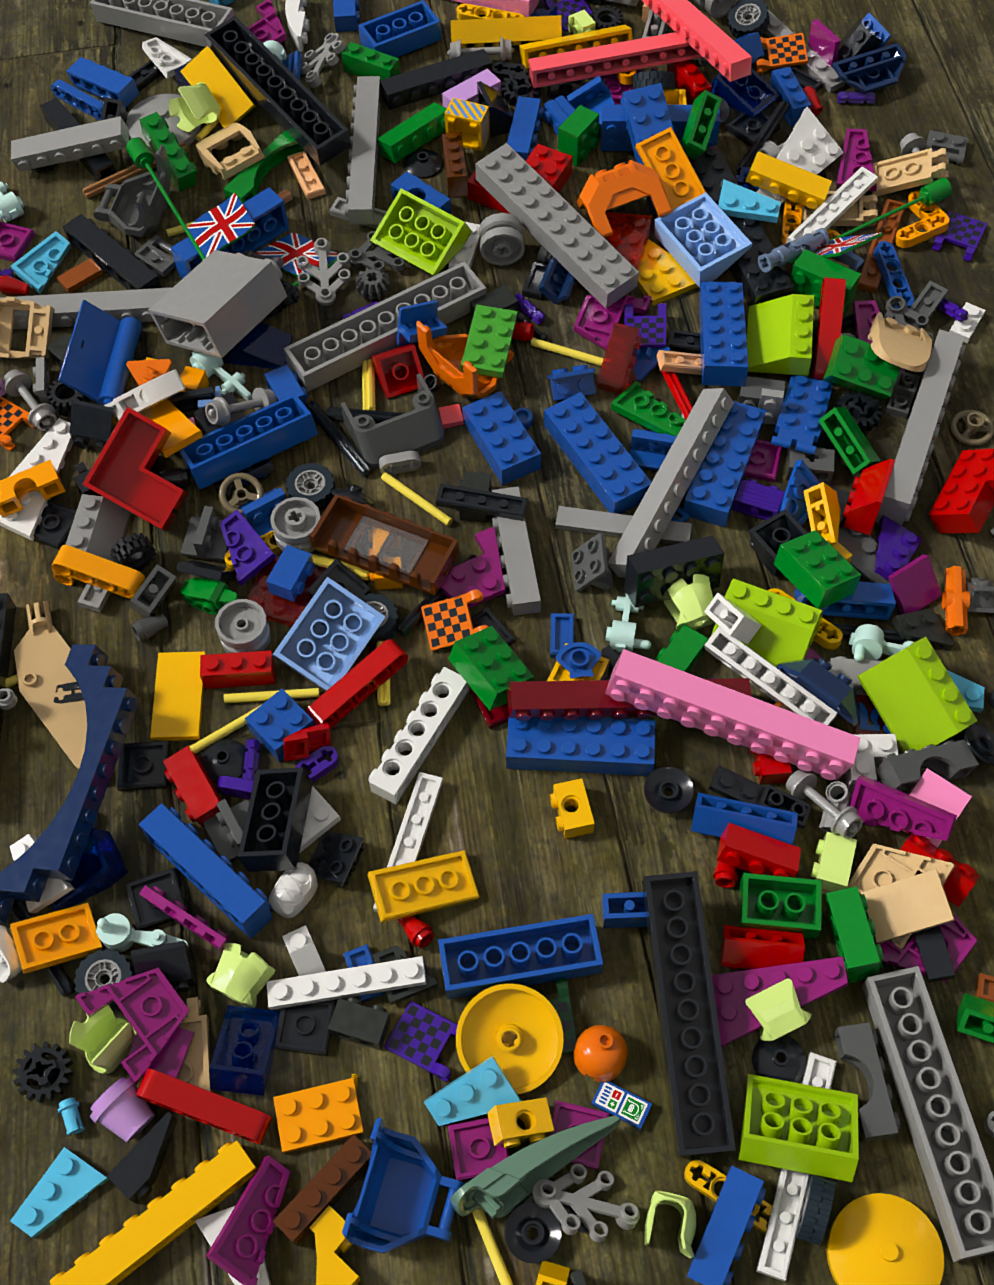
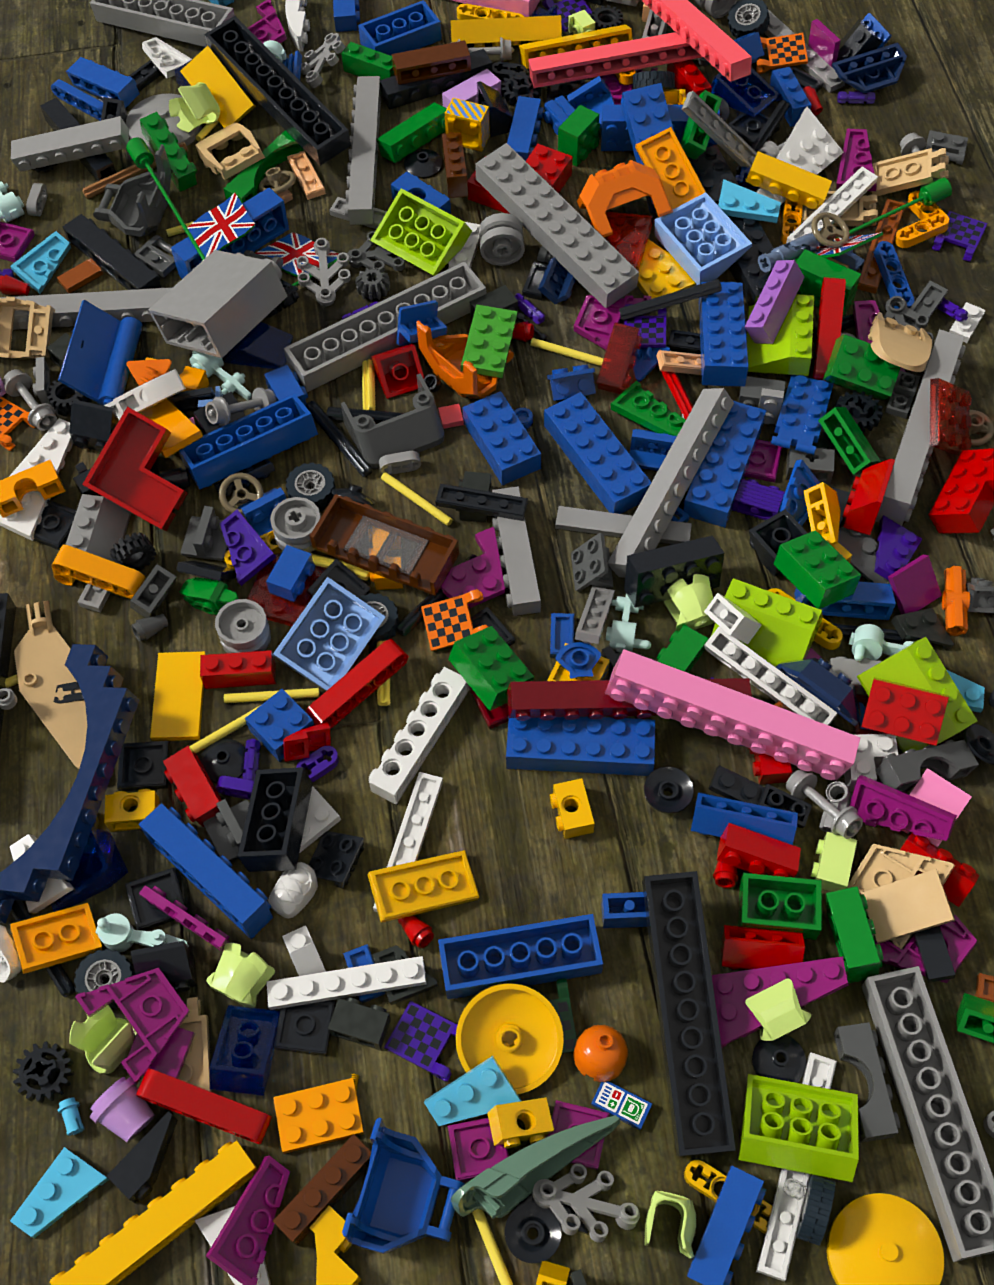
(36, 199): none -> light grey beam
(117, 806): none -> yellow brick
(275, 178): none -> dark tan piece
(431, 62): none -> reddish brown brick
(594, 615): none -> light grey plate
(670, 299): none -> black axle
(718, 130): none -> light grey tile
(774, 301): none -> medium lavender brick
(795, 1188): none -> clear rock
(829, 231): none -> dark tan piece
(905, 711): none -> red brick
(949, 417): none -> clear red plate

